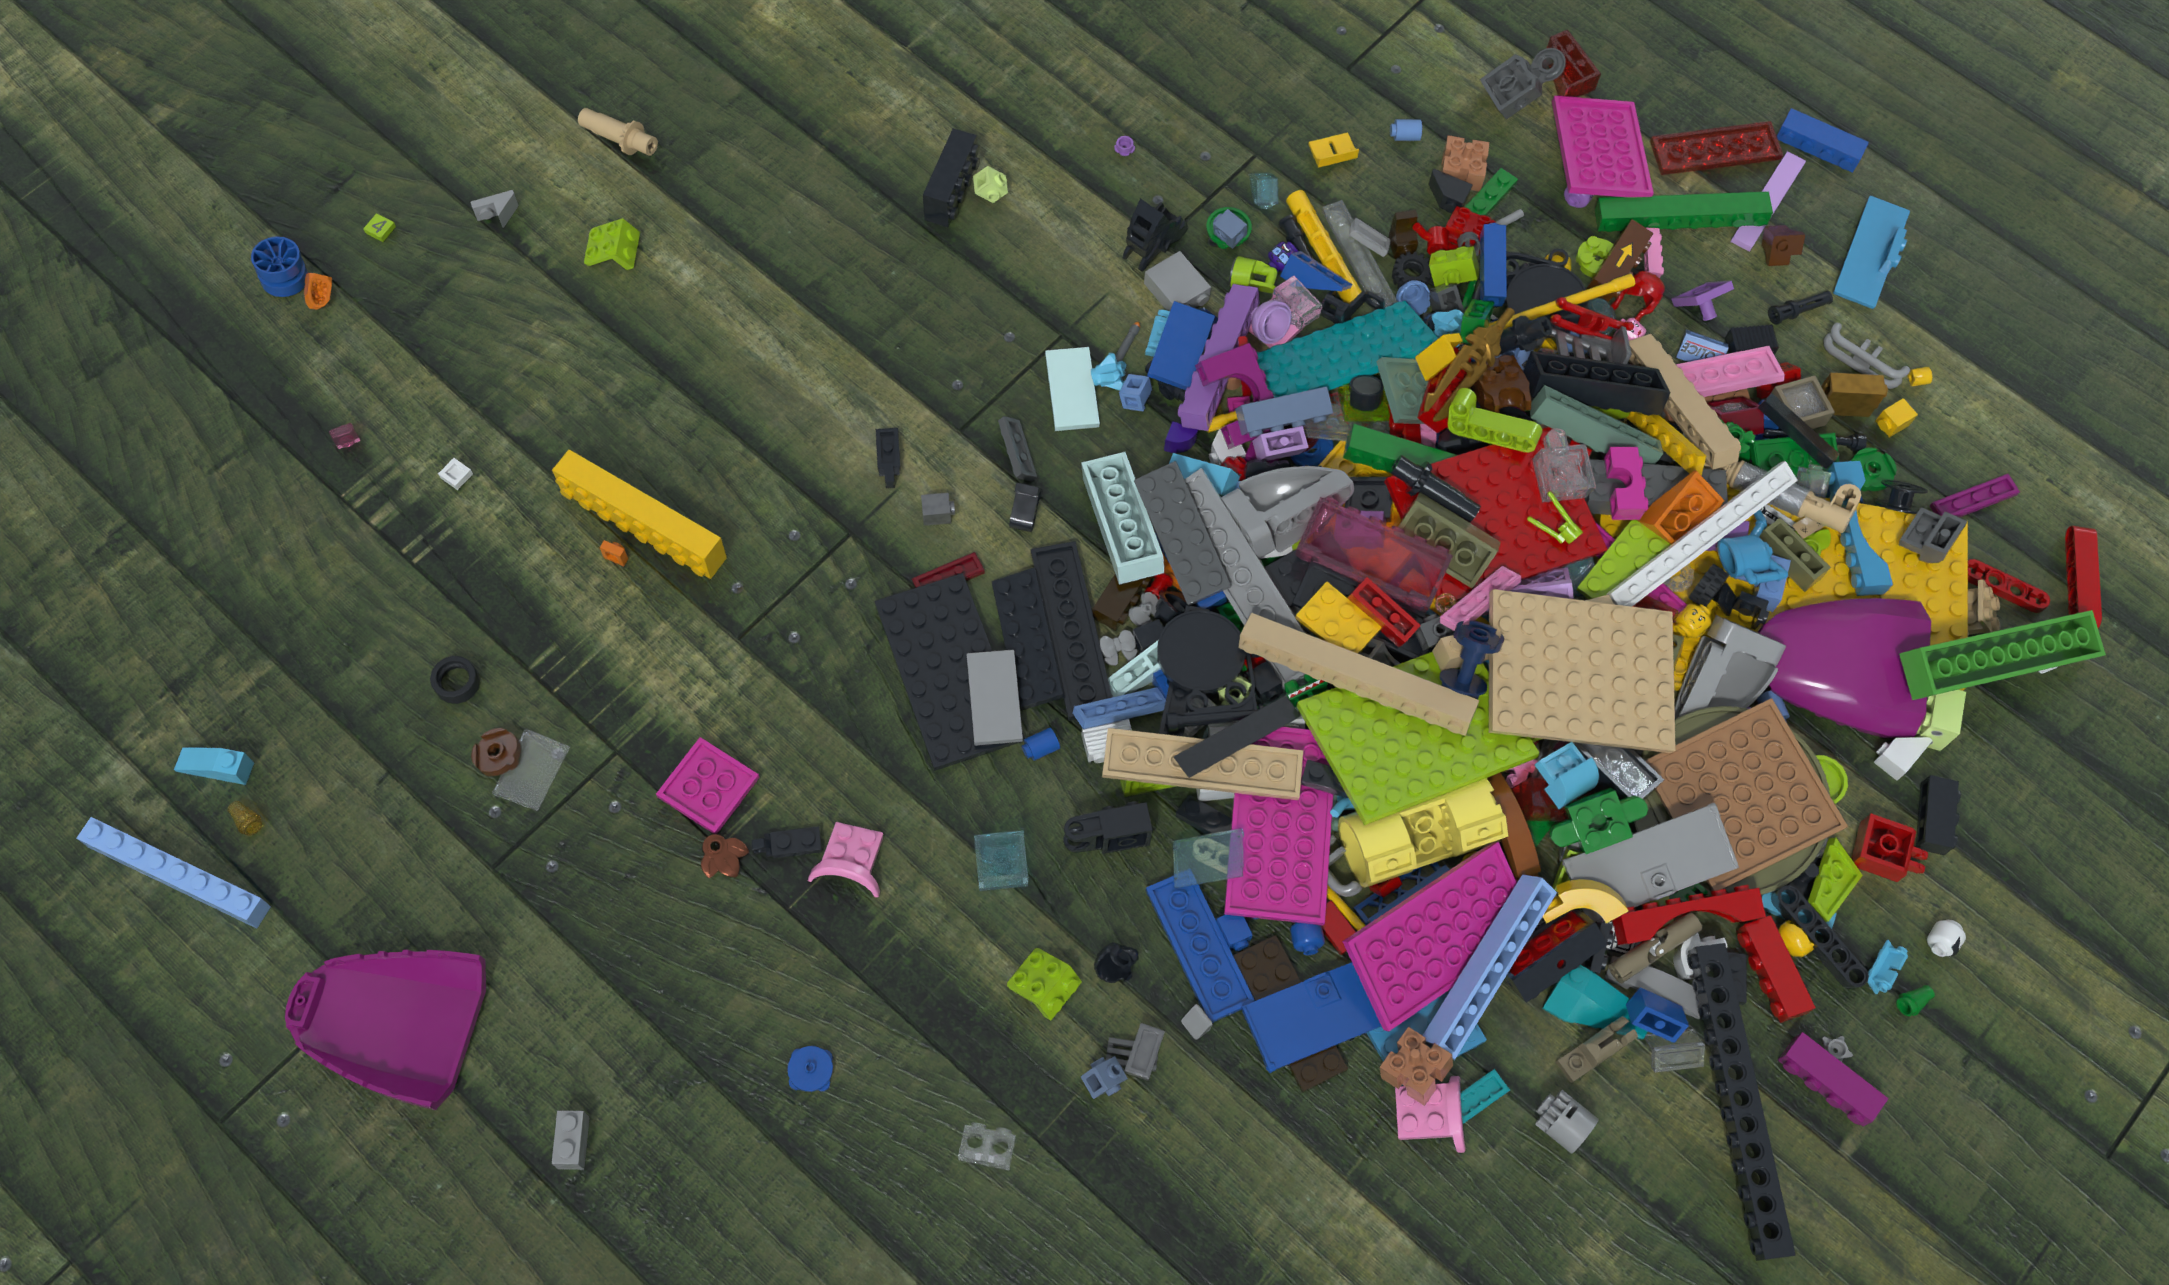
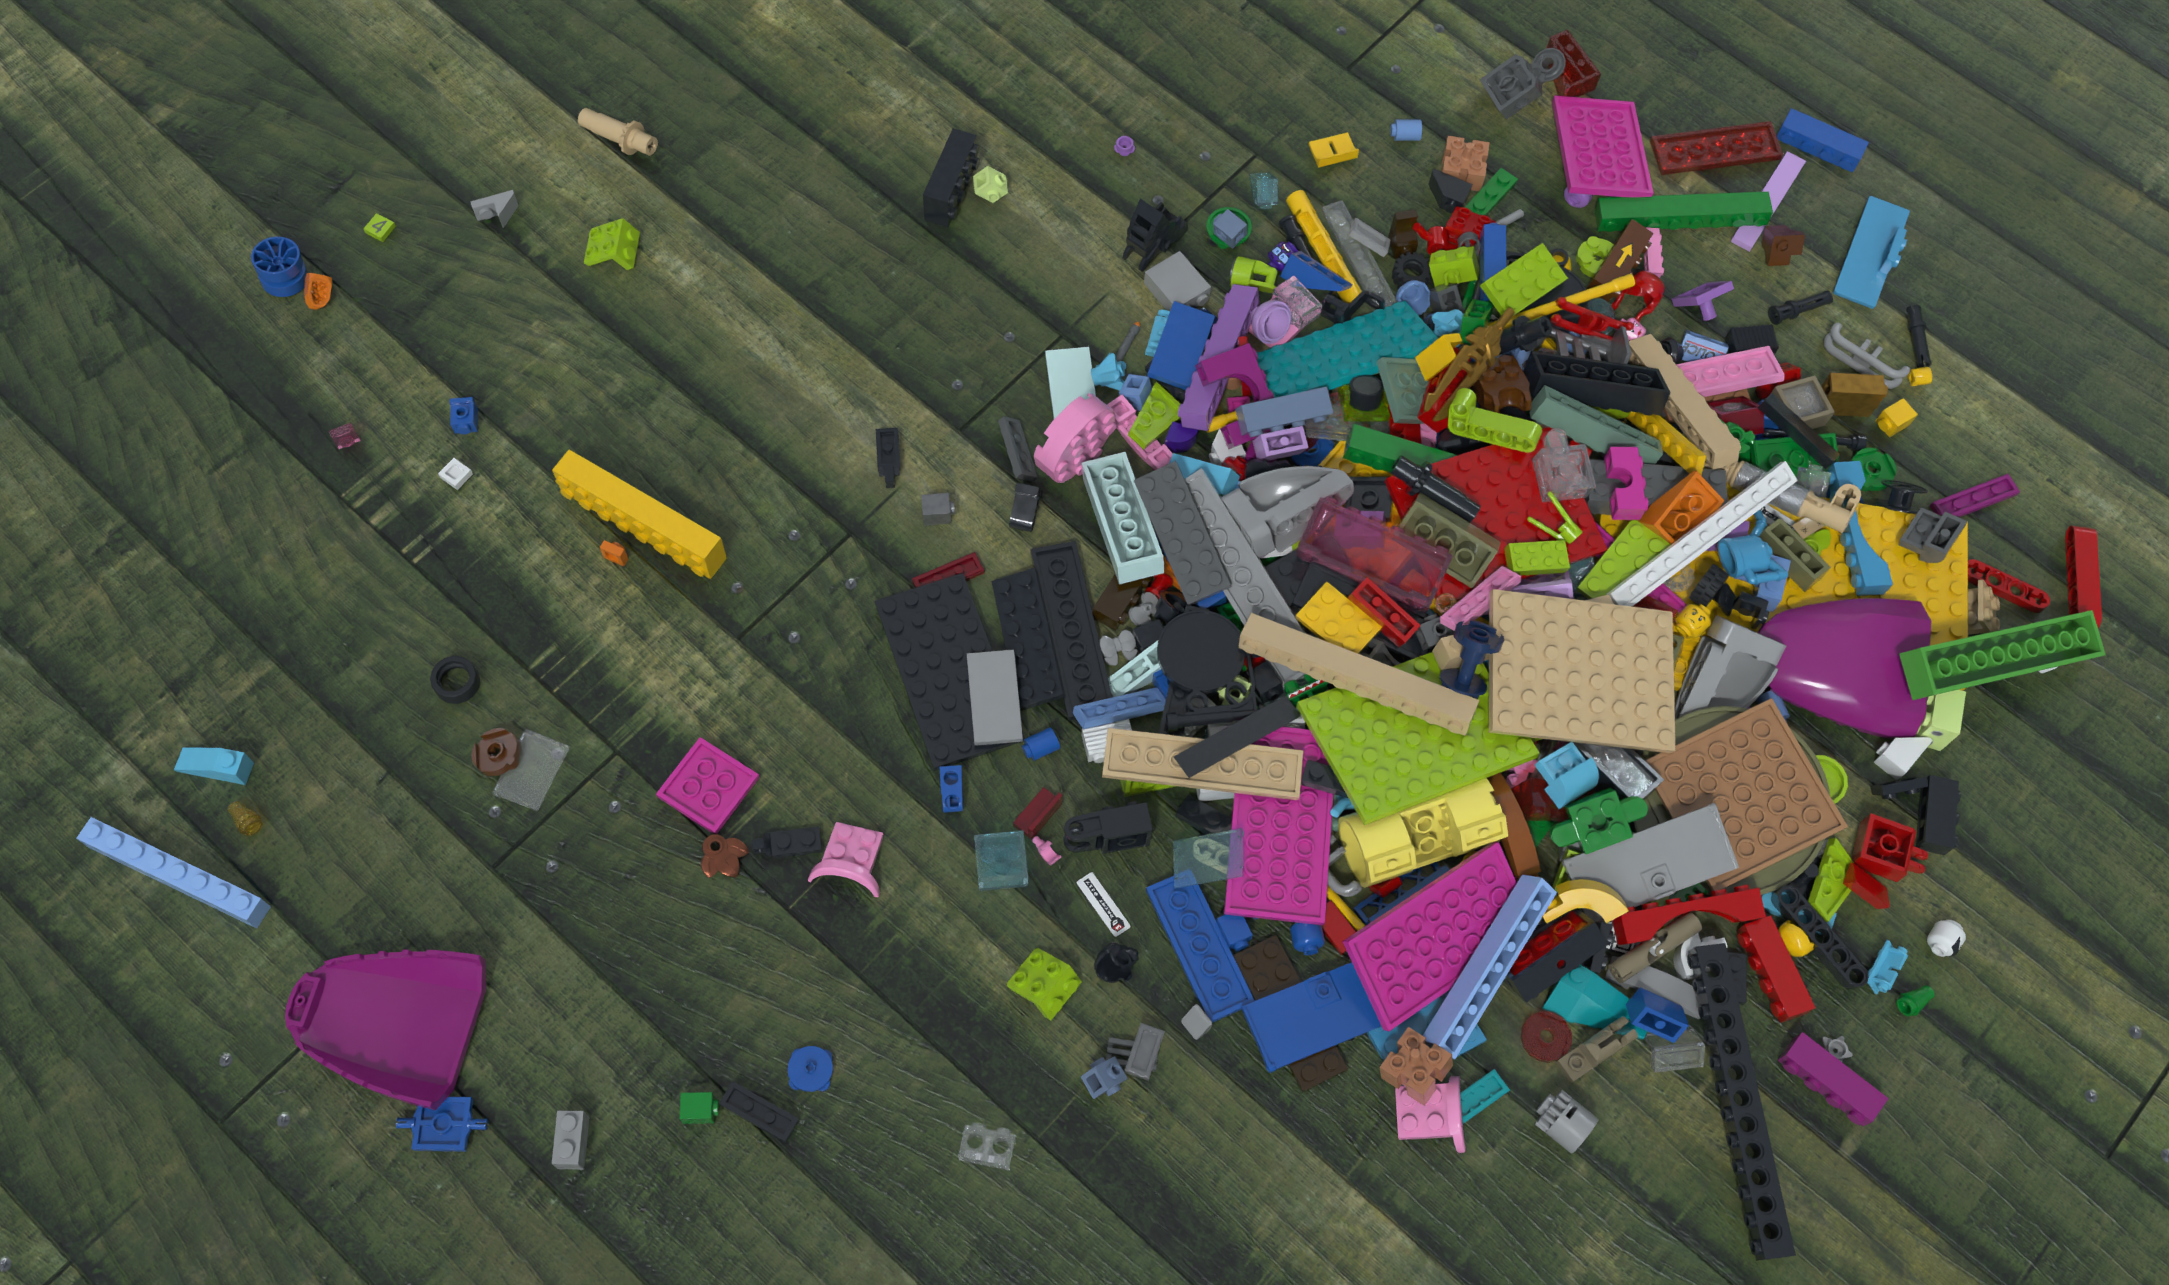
(443, 1128): none -> blue plate
(464, 415): none -> blue brick
(698, 1108): none -> green brick
(759, 1112): none -> black plate
(951, 788): none -> blue leg
(1038, 813): none -> dark red panel
(1046, 851): none -> bright pink piece
(1075, 438): none -> bright pink piece
(1103, 904): none -> white sticker
(1155, 417): none -> lime wing
(1155, 454): none -> bright pink slope
(1524, 281): none -> lime plate
(1536, 1046): none -> clear red tile
(1537, 557): none -> lime piece
(1673, 348): none -> black cone
(1866, 887): none -> red slope
(1908, 785): none -> black plate
(1917, 329): none -> black pin

